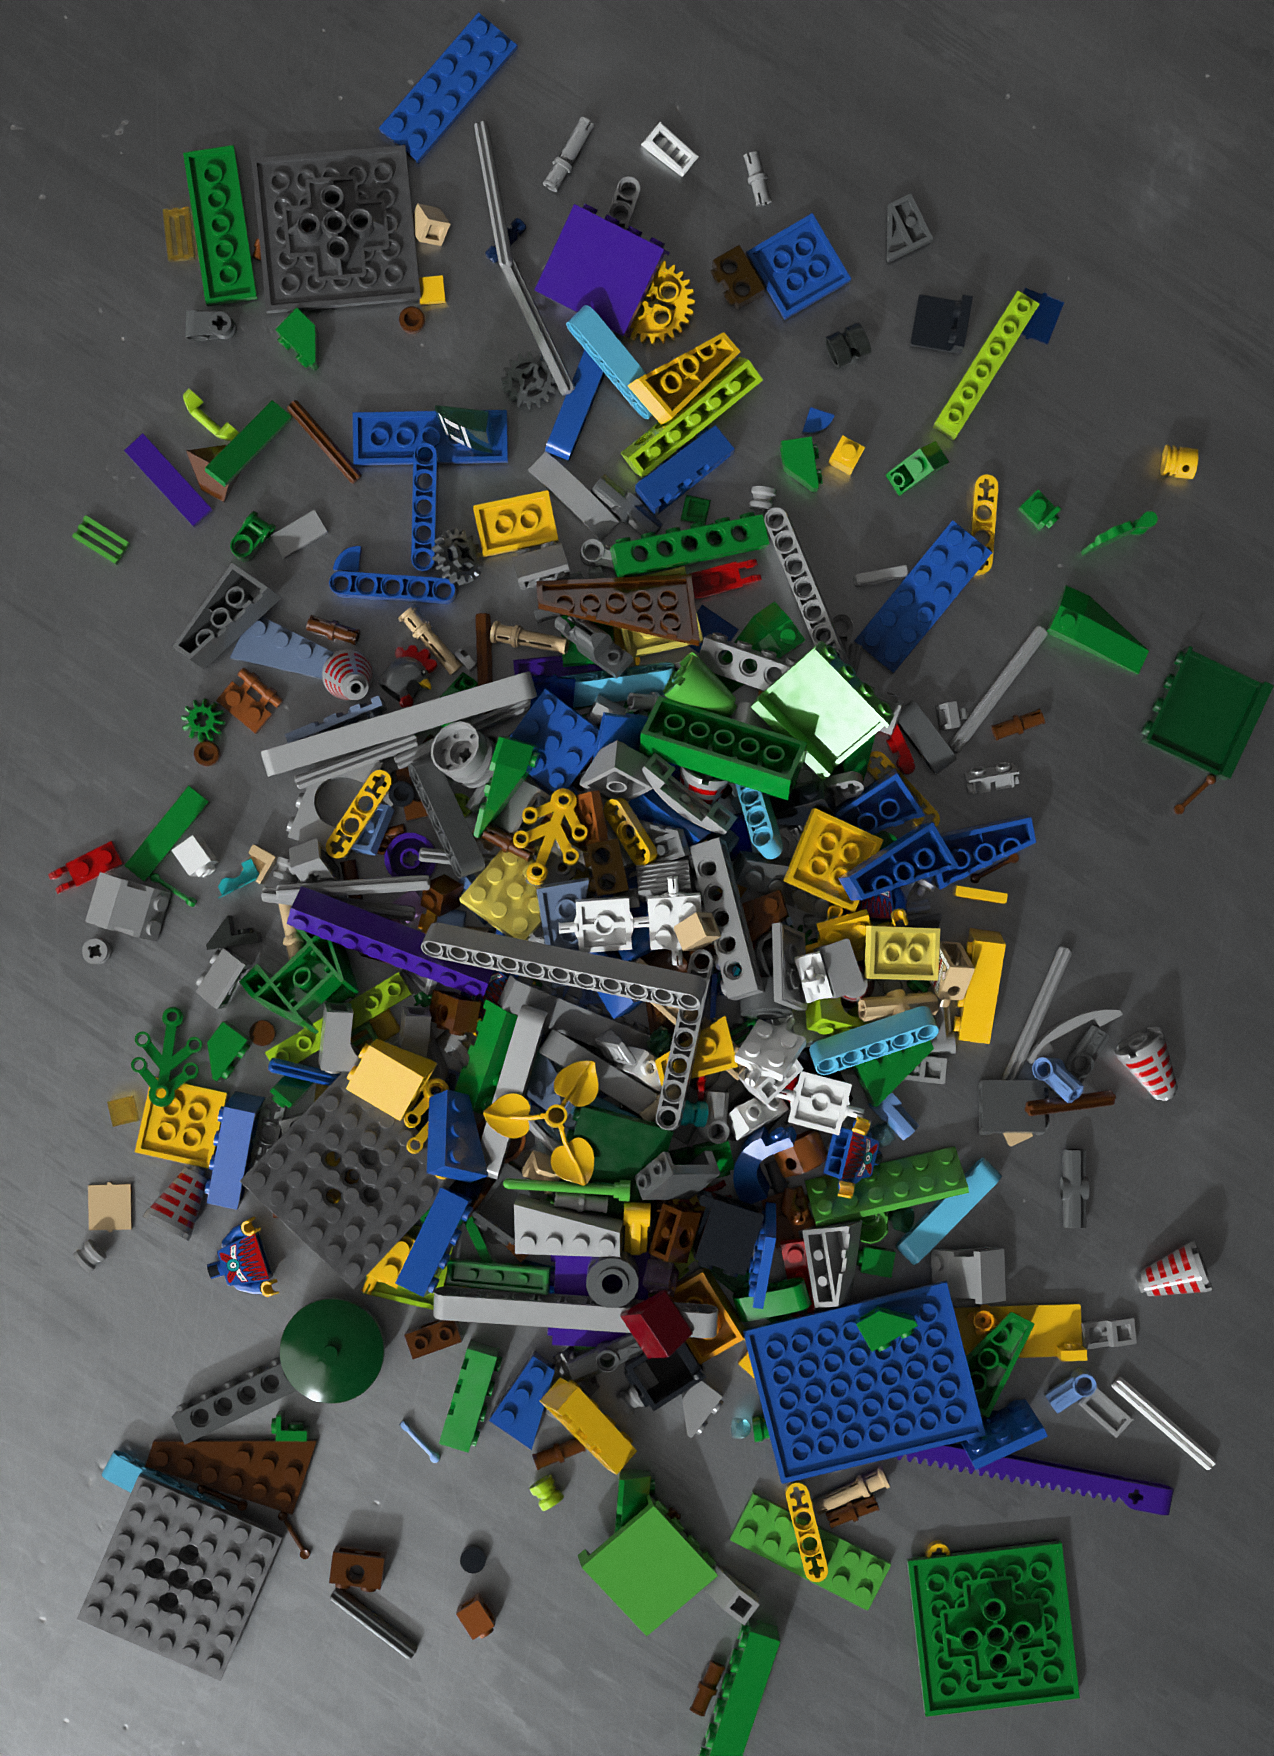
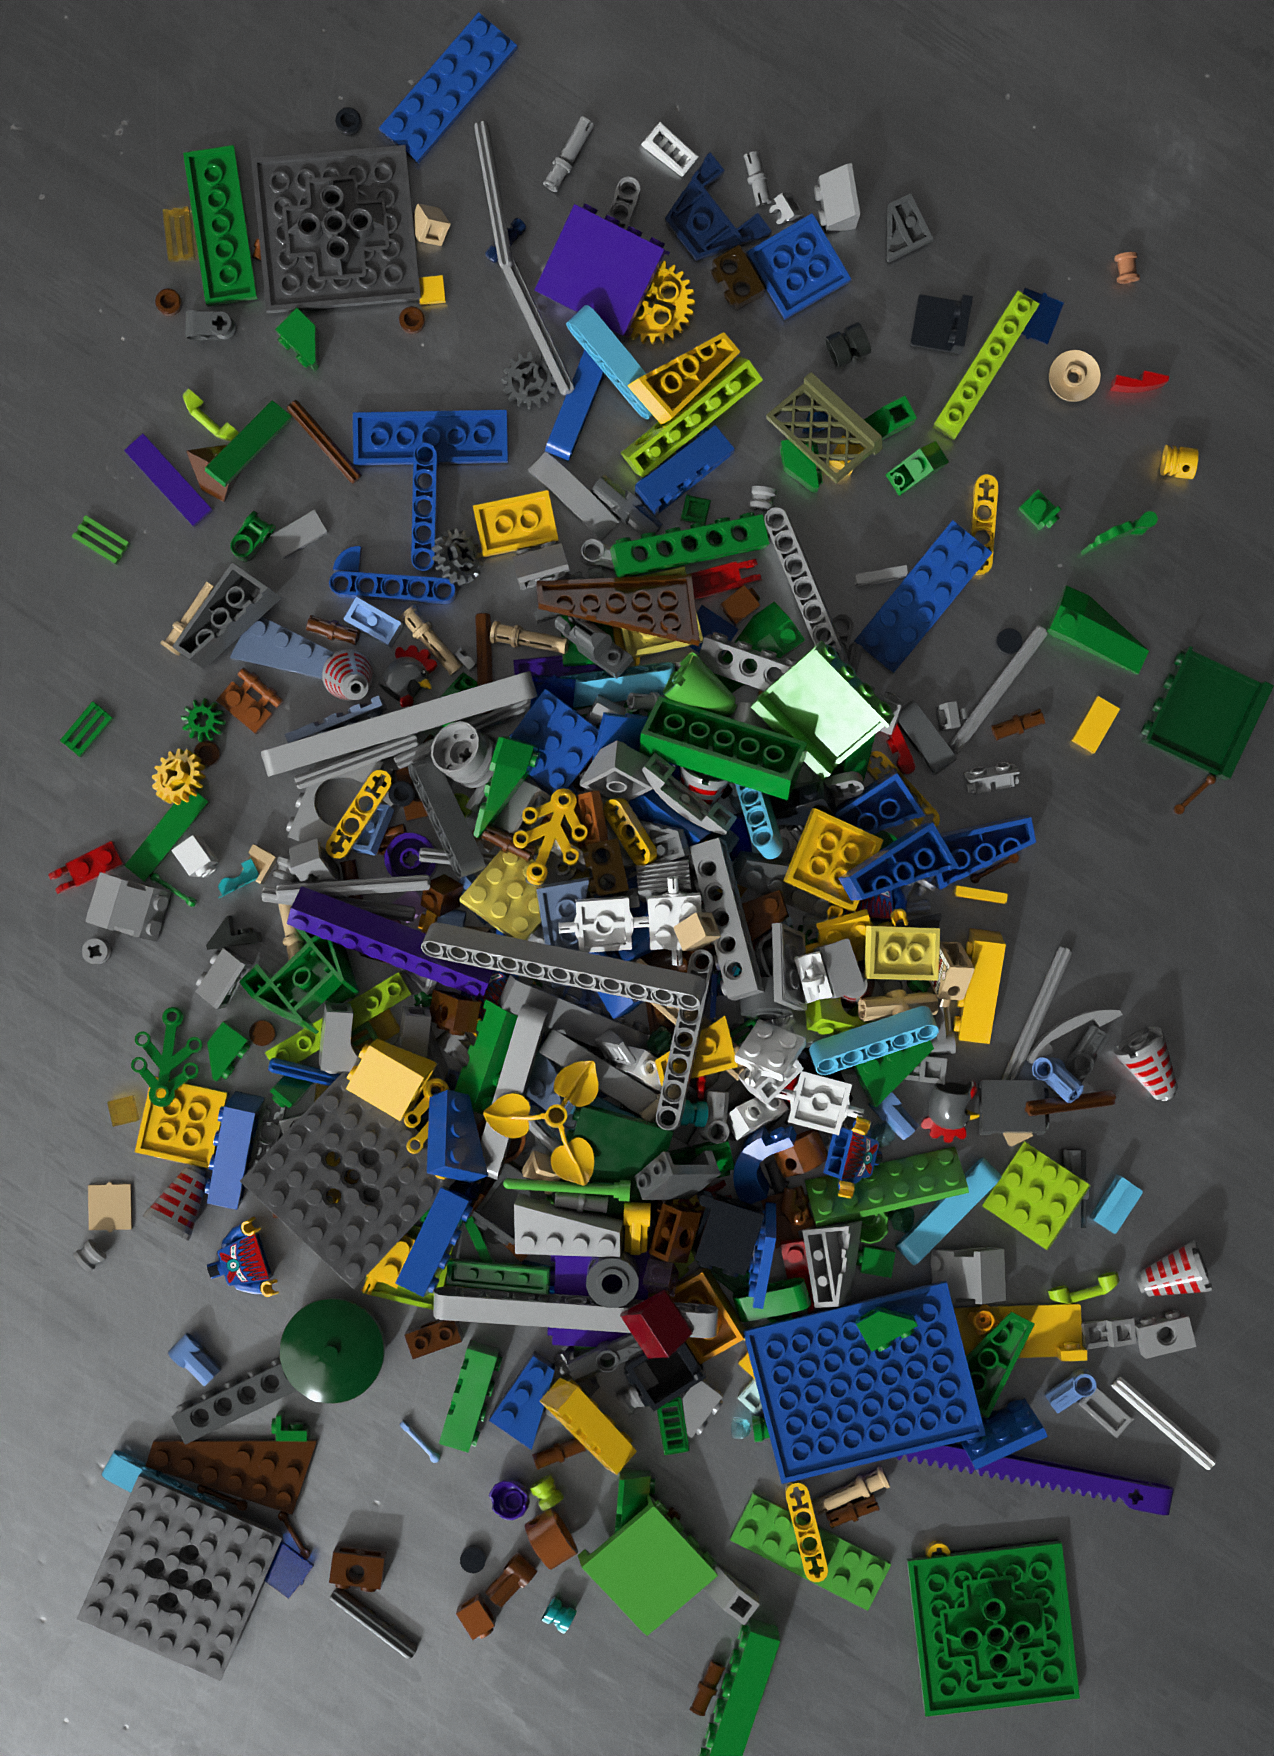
(79, 722): none -> green tile
(168, 302): none -> reddish brown tile
(178, 627): none -> tan pin
(178, 776): none -> yellow gear
(190, 1355): none -> medium blue piece
(287, 1570): none -> clear blue piece
(348, 121): none -> black tile
(373, 622): none -> light blue panel
(467, 427): slope -> none
(509, 1499): none -> dark purple hair
(515, 1574): none -> reddish brown piece
(551, 1538): none -> dark orange piece
(560, 1616): none -> teal wheel
(674, 1448): none -> green slope
(702, 223): none -> dark blue wing
(740, 605): none -> reddish brown brick
(750, 1397): none -> light aqua tile
(788, 206): none -> light grey tile
(838, 200): none -> light grey slope
(842, 415): none -> olive fence
(892, 418): none -> green slope
(948, 1110): none -> dark grey piece
(1009, 641): none -> black tile
(1036, 1195): none -> lime plate
(1081, 365): none -> tan dish
(1095, 724): none -> yellow tile
(1106, 1283): none -> lime bar
(1116, 1204): none -> medium azure panel
(1127, 267): none -> nougat bush
(1146, 382): none -> red slope
(1179, 1338): none -> light grey brick

